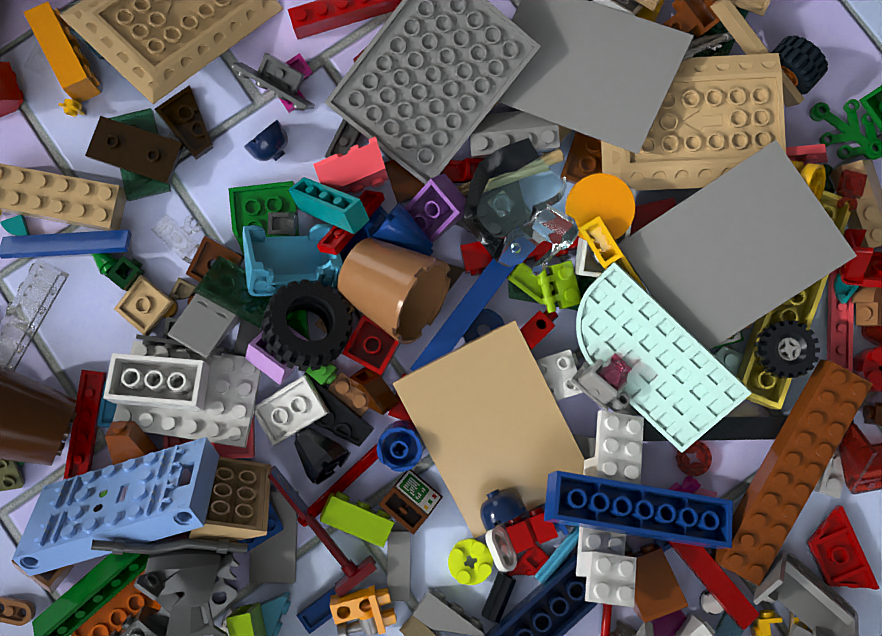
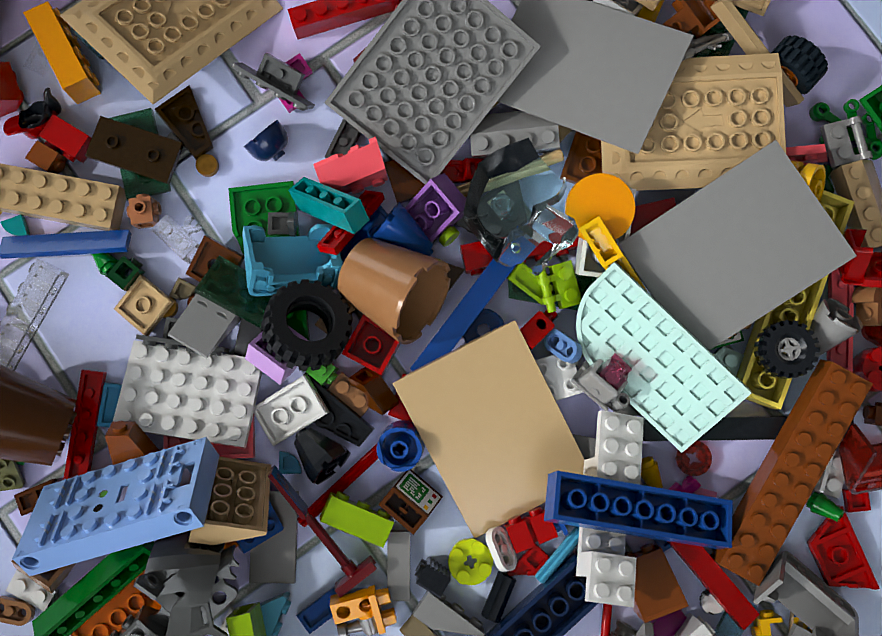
(27, 499): none -> reddish brown tile
(30, 591): none -> white plate
(33, 119): none -> black hair
(46, 158): none -> dark orange brick
(66, 138): none -> red piece
(72, 107): yellow plate -> none
(119, 546): dark grey bar -> none
(143, 211): none -> nougat brick
(157, 382): white brick -> none
(207, 165): none -> pearl gold tile
(289, 463): none -> dark azure tile
(432, 576): none -> black brick
(448, 236): none -> lime tile
(500, 508): dark blue cylinder -> none
(563, 348): none -> medium blue plate
(650, 472): none -> yellow cone
(823, 506): none -> green cone
(833, 325): none -> light grey cone
(839, 145): none -> light grey plate
(843, 291): teal tile -> none
(852, 187): clear red plate -> none
(856, 502): none -> red tile

